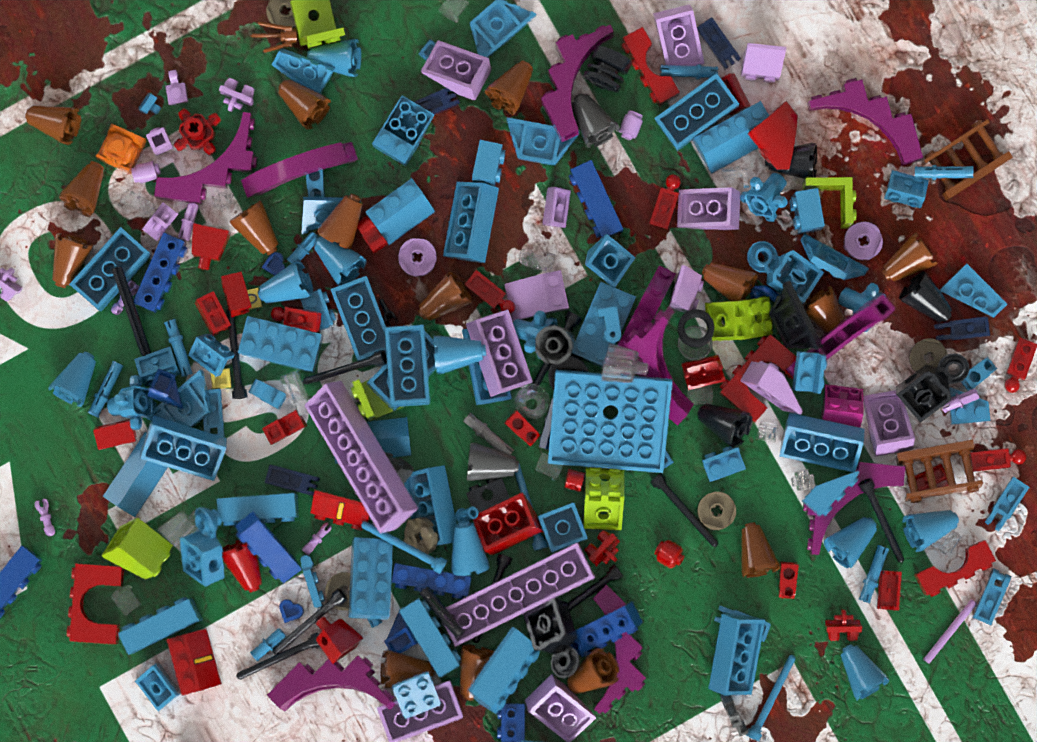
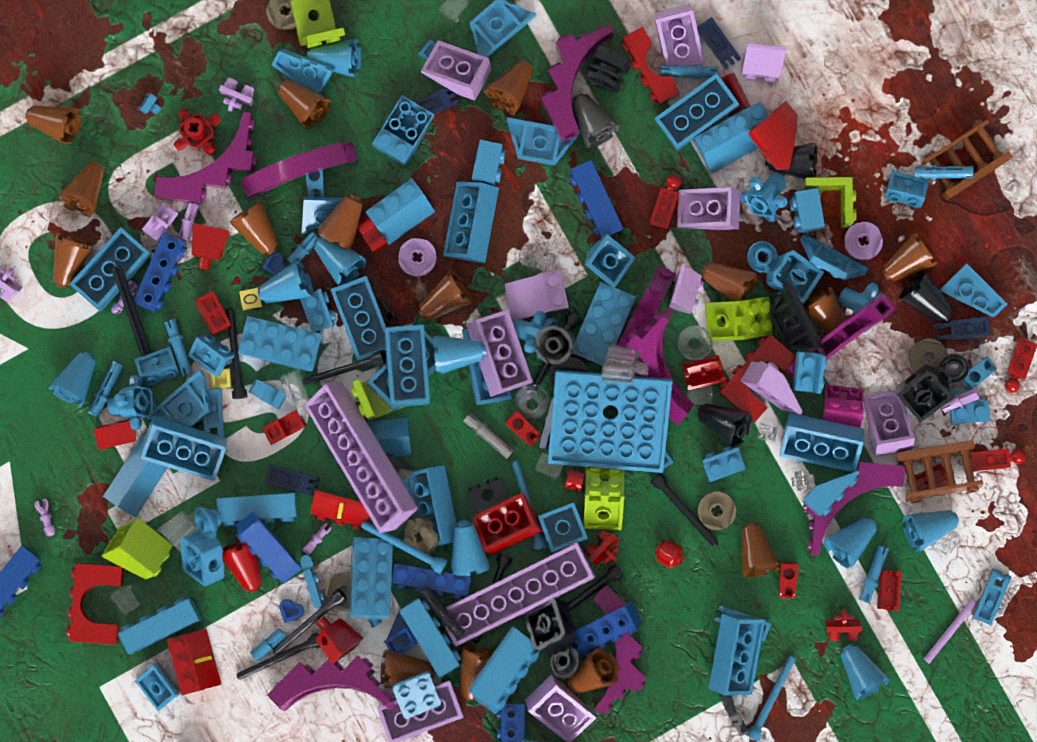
(121, 148): orange brick -> none
(145, 172): lavender brick -> none
(159, 141): lavender brick -> none
(165, 389): blue slope -> none
(176, 91): lavender plate -> none
(236, 294): red hinge -> none
(287, 36): dark orange plant -> none
(297, 318): red plate -> none
(466, 514): dark azure pin -> none
(489, 292): red plate -> none
(489, 463): dark grey cone -> none
(556, 207): lavender slope -> none
(613, 332): dark azure leg -> none
(631, 125): lavender brick -> none
(695, 313): black tyre -> none
(763, 290): blue arm -> none
(867, 486): black piece -> none
(877, 111): magenta arch -> none
(977, 557): red arch -> none
(1007, 502): dark azure hinge -> none

